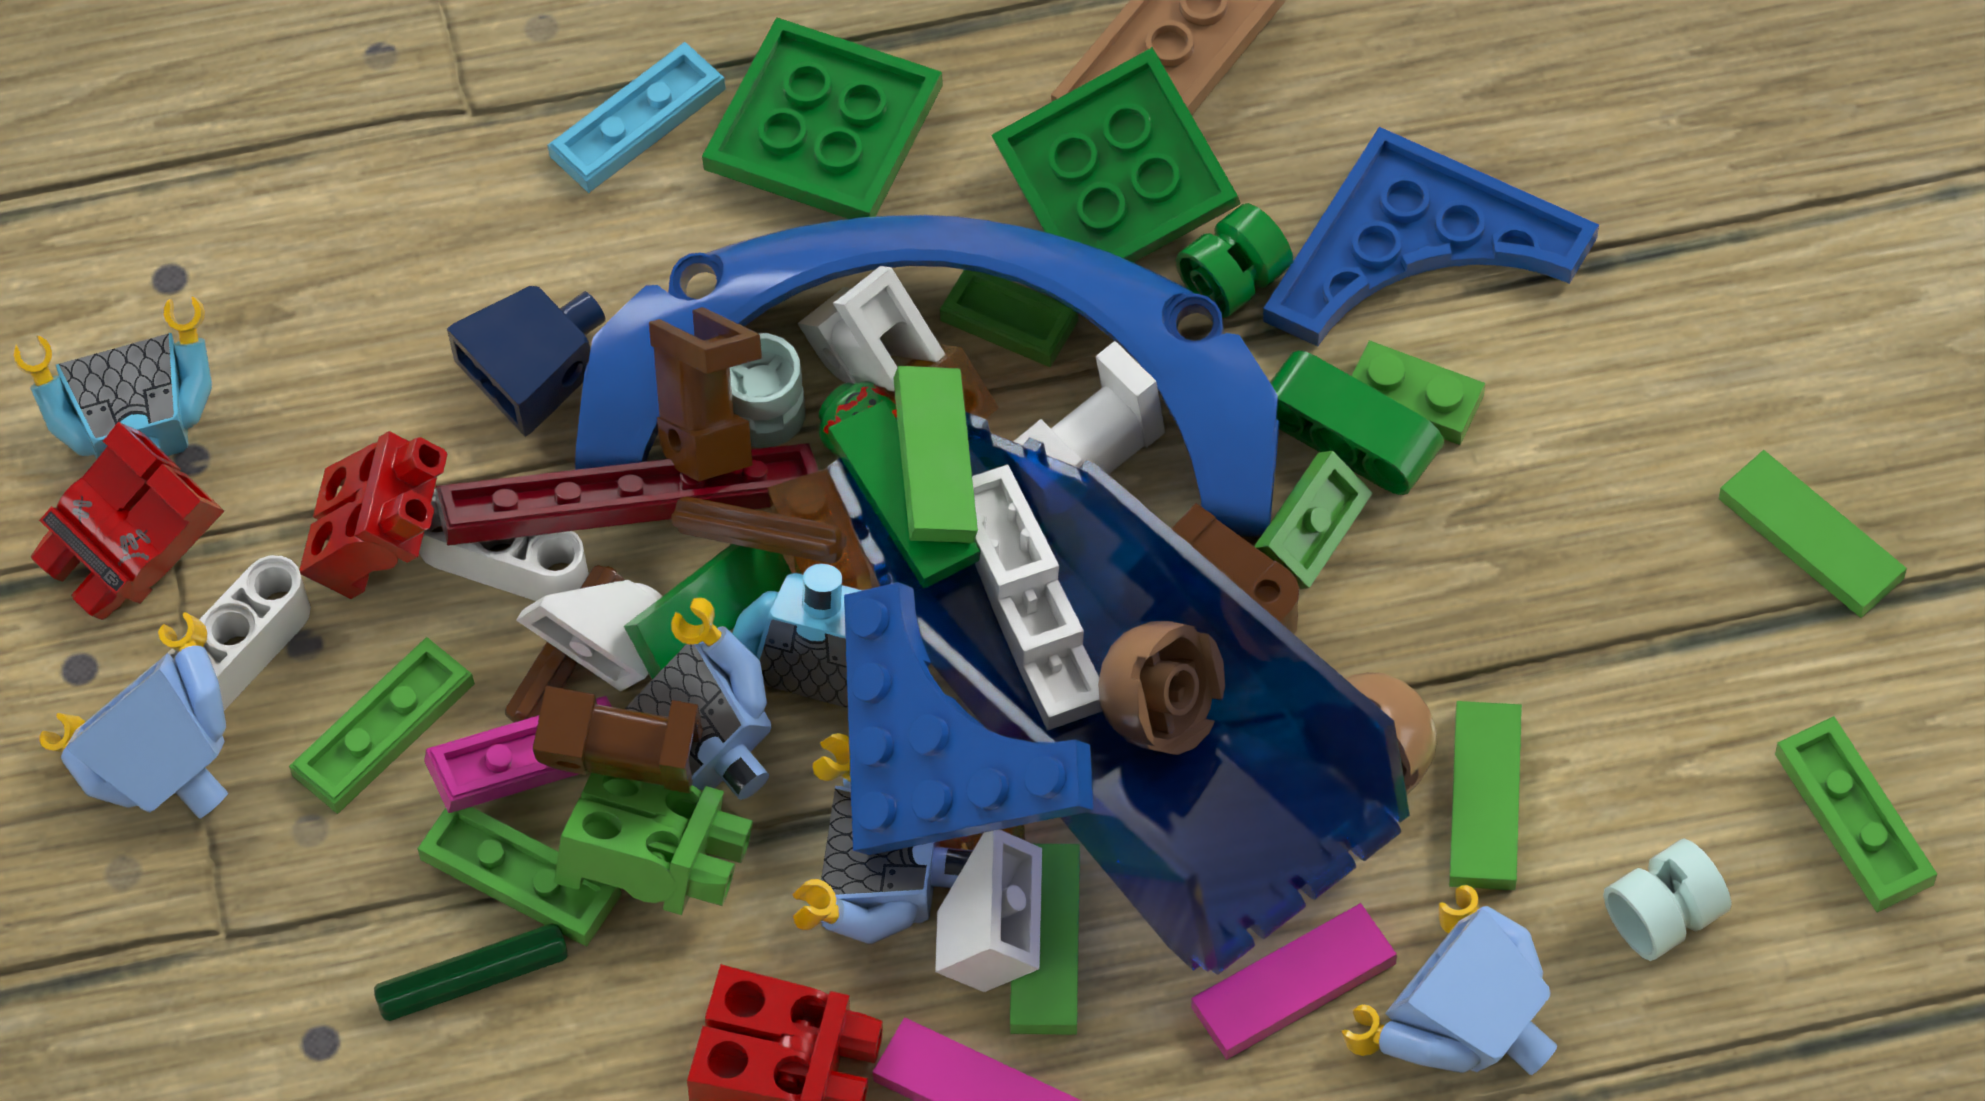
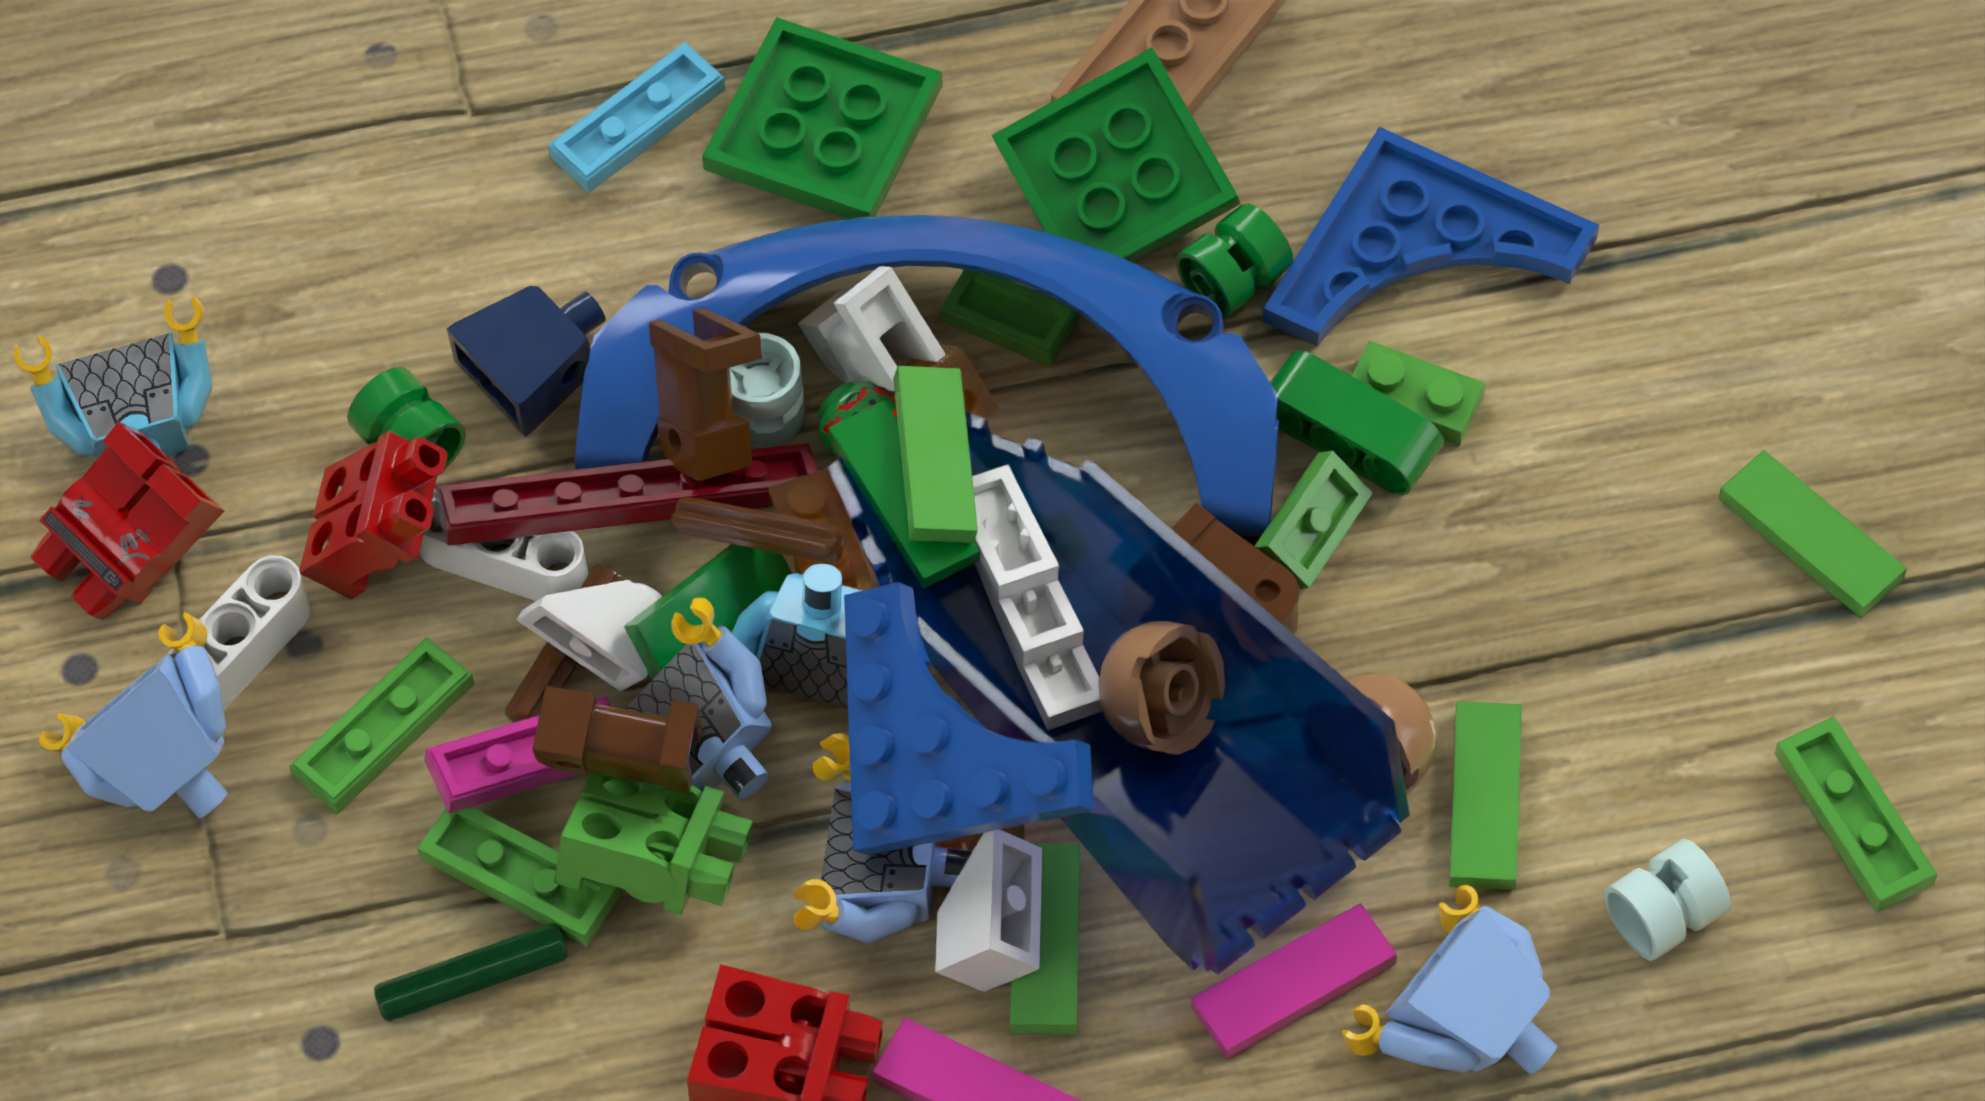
(402, 405): none -> green wheel
(1111, 421): white piece -> none

